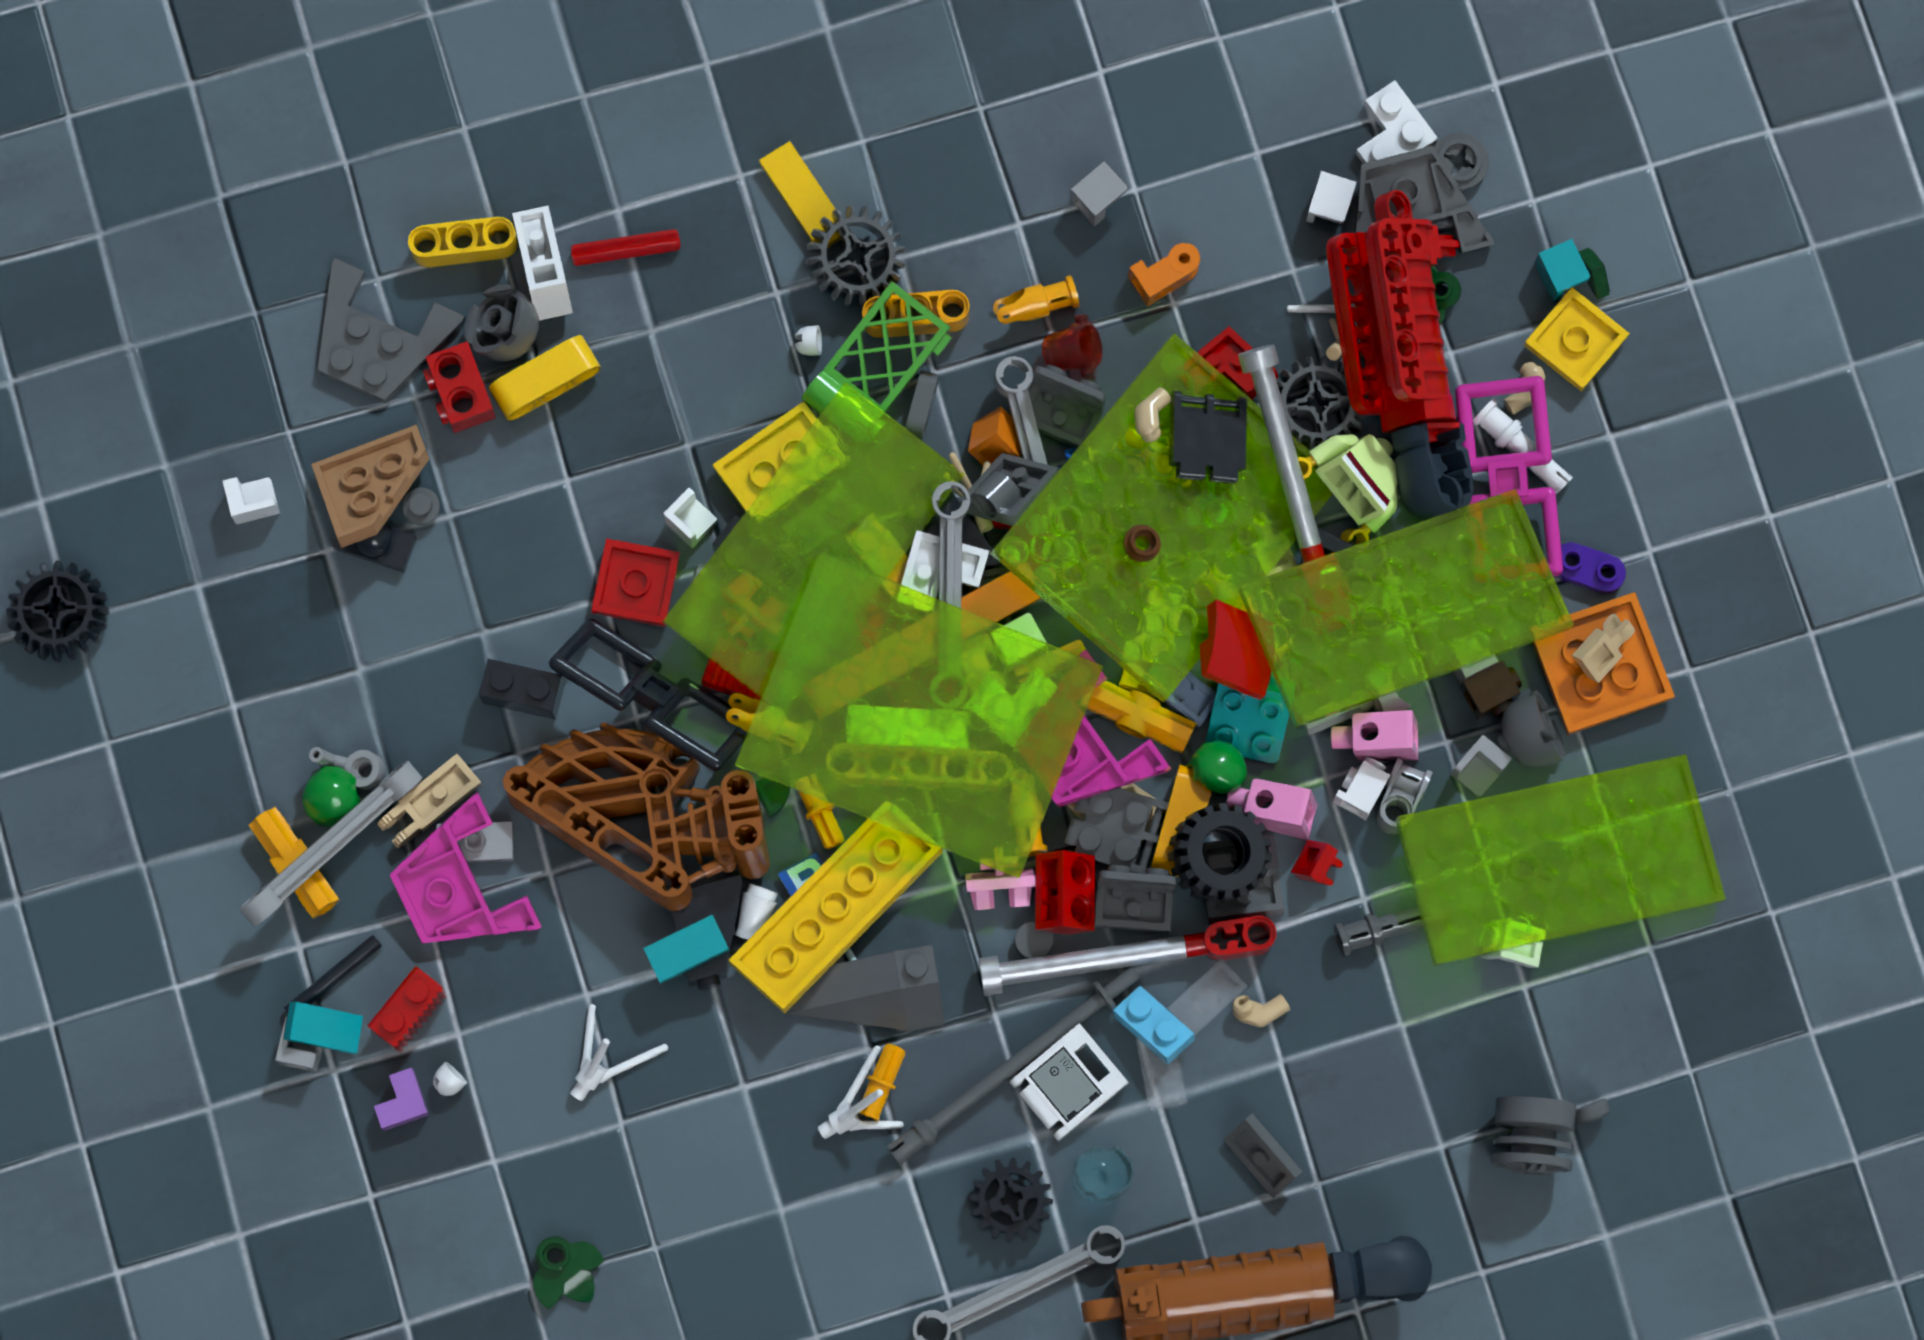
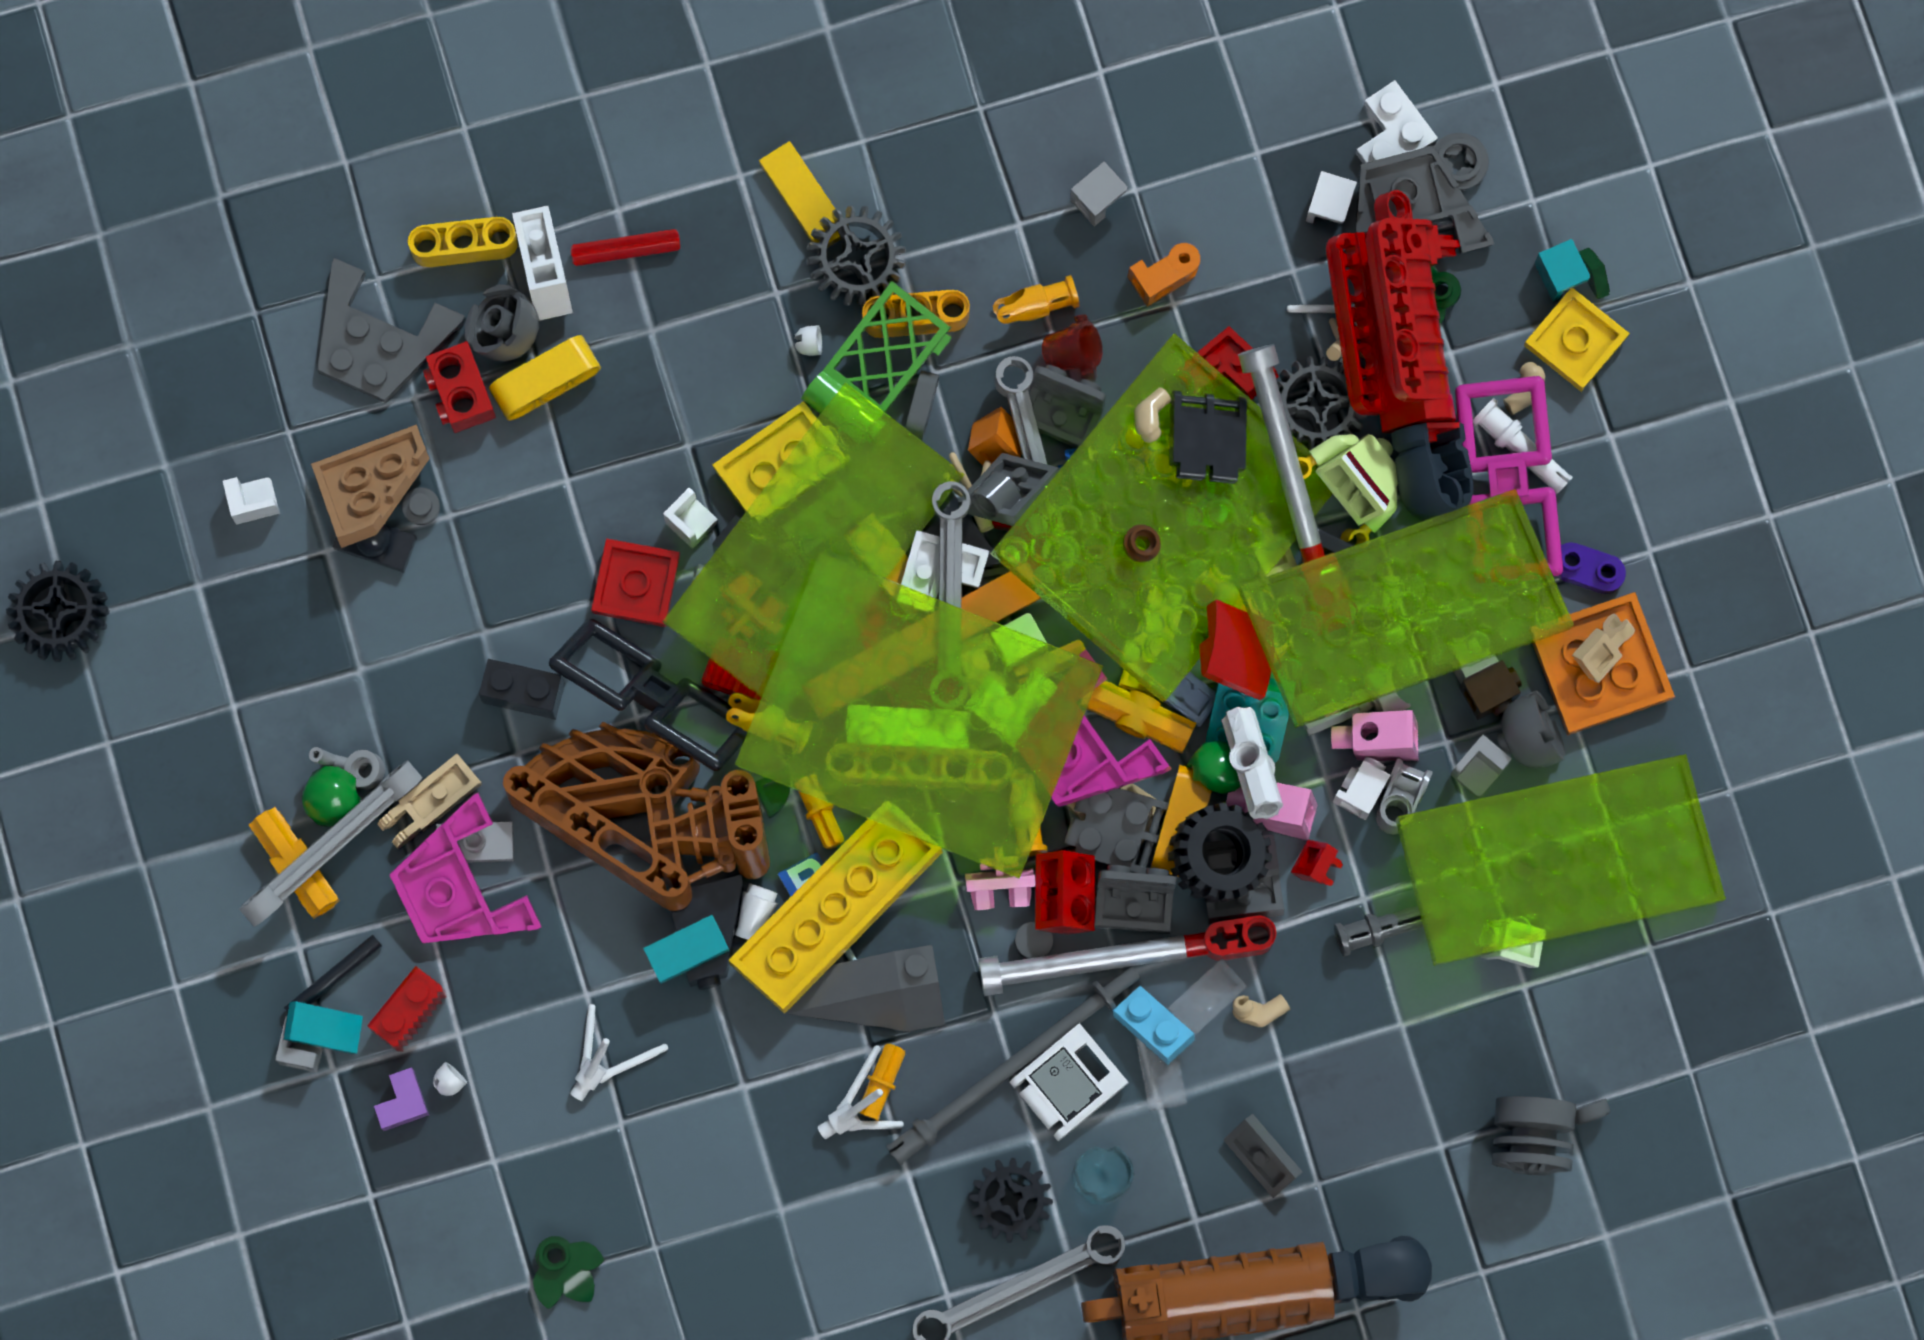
(1257, 779): none -> white piece

